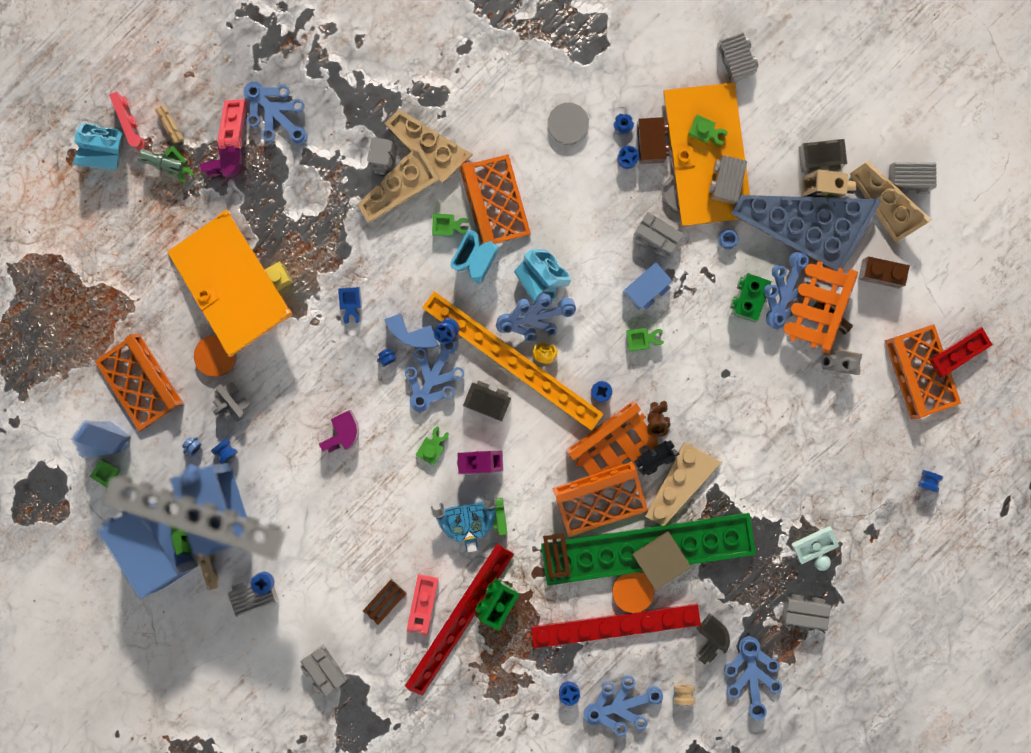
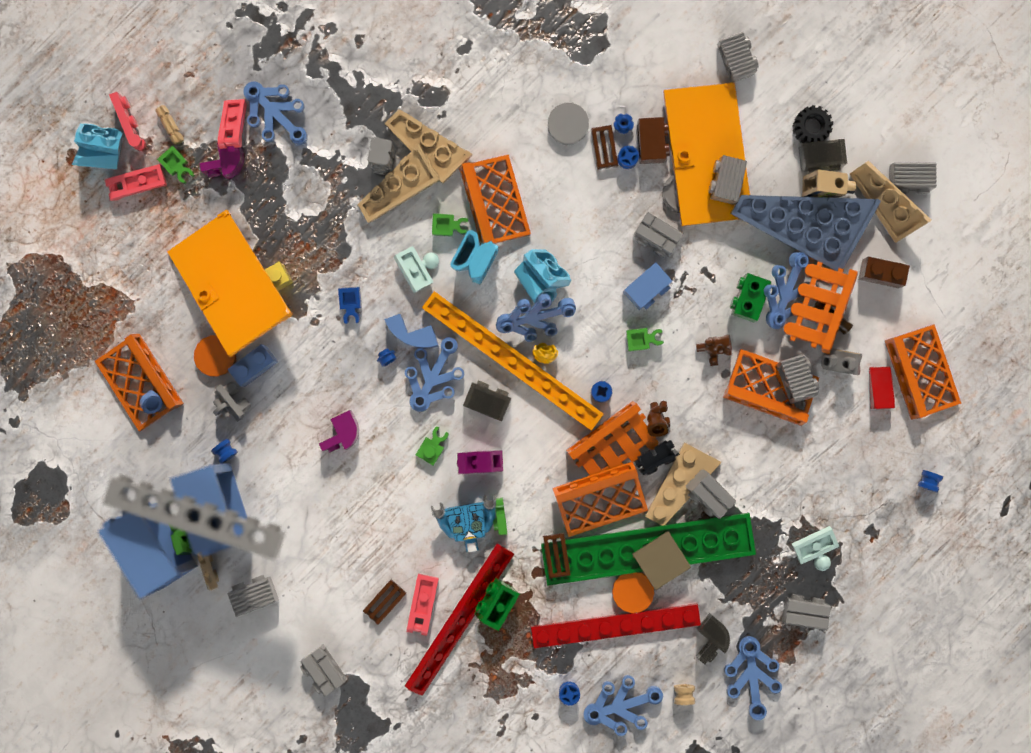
(99, 439): medium blue wedge -> none
(104, 472): bright green plate -> none
(136, 182): none -> coral plate
(151, 402): none -> medium blue tile
(160, 161): sand green pin -> none
(190, 474): medium blue plate -> none
(191, 446): medium blue plate -> none
(252, 365): none -> medium blue brick
(267, 583): blue wheel -> none
(415, 269): none -> light aqua plate
(441, 331): blue wheel -> none
(612, 145): none -> reddish brown tile
(703, 130): bright green plate -> none
(710, 494): none -> light grey brick
(716, 346): none -> reddish brown piece
(733, 239): medium blue plate -> none
(761, 402): none -> orange fence
(798, 379): none -> light grey brick
(821, 116): none -> black tyre
(881, 388): none -> red slope
(960, 352): red plate -> none

